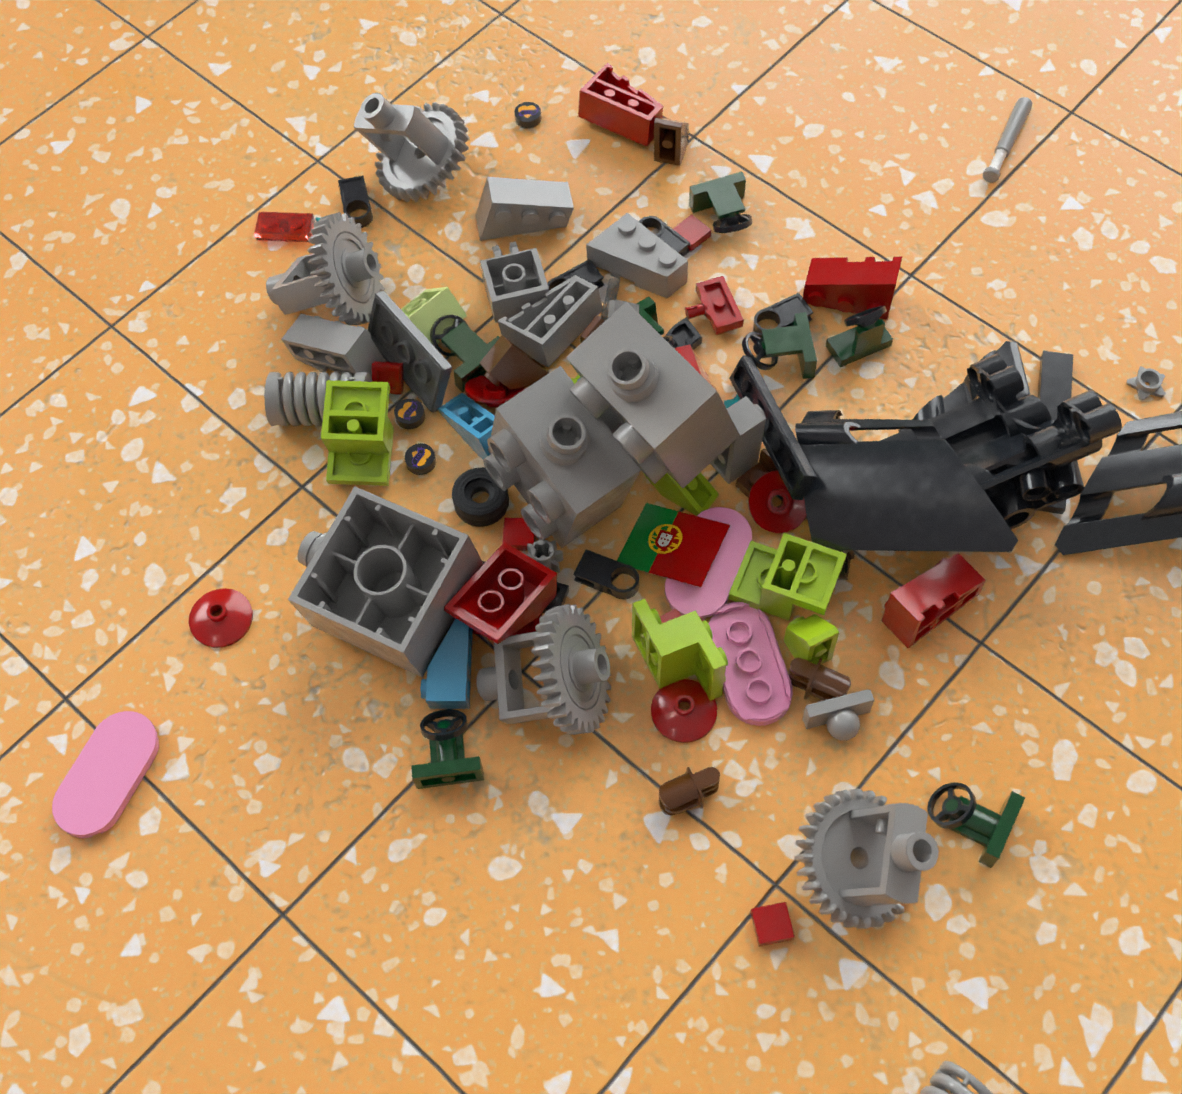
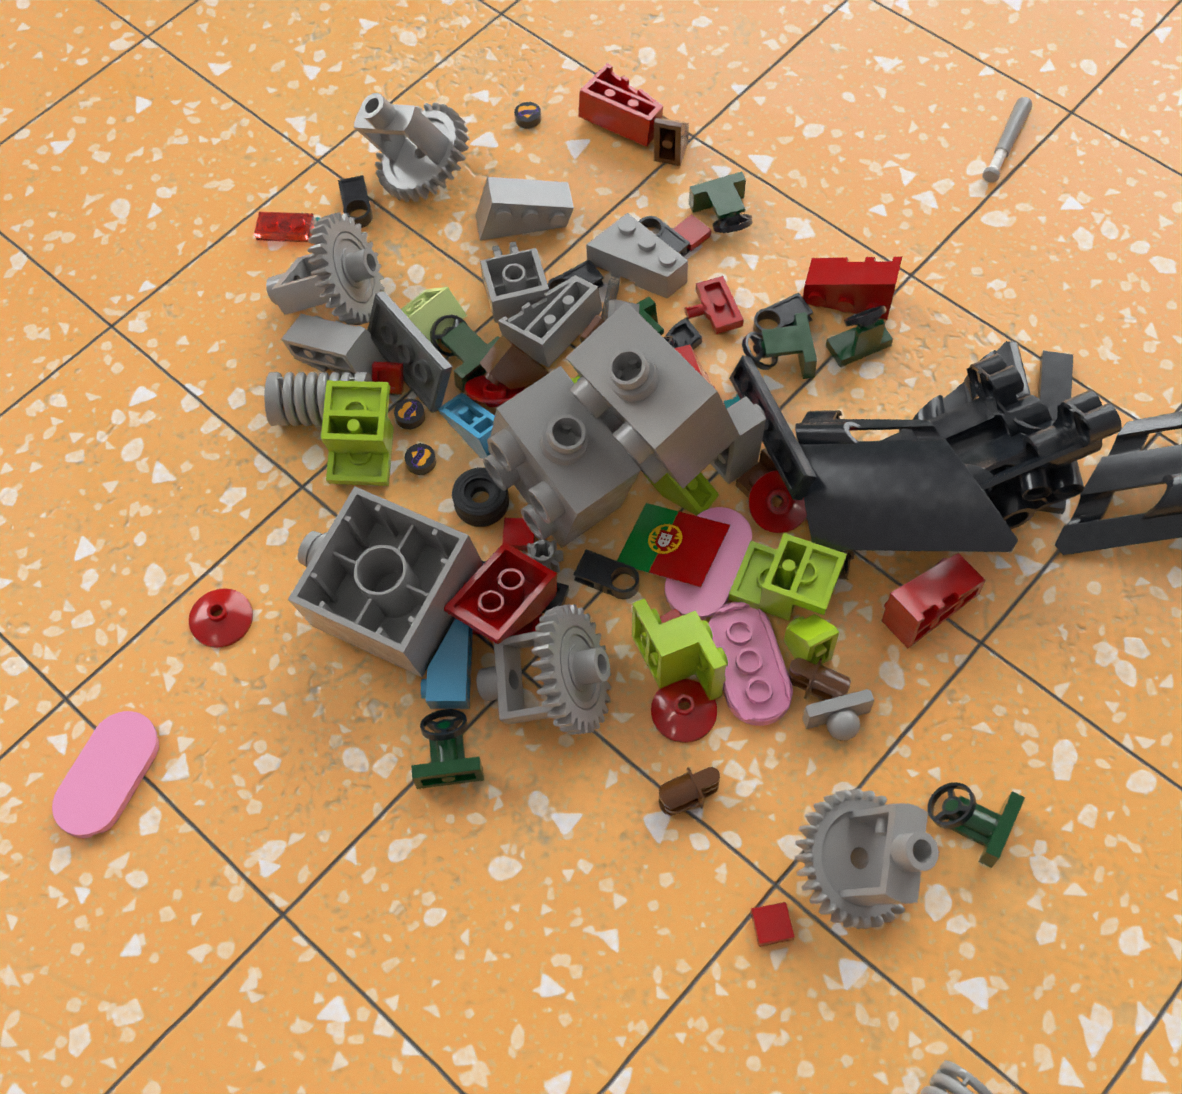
(1151, 376): light grey plate -> none

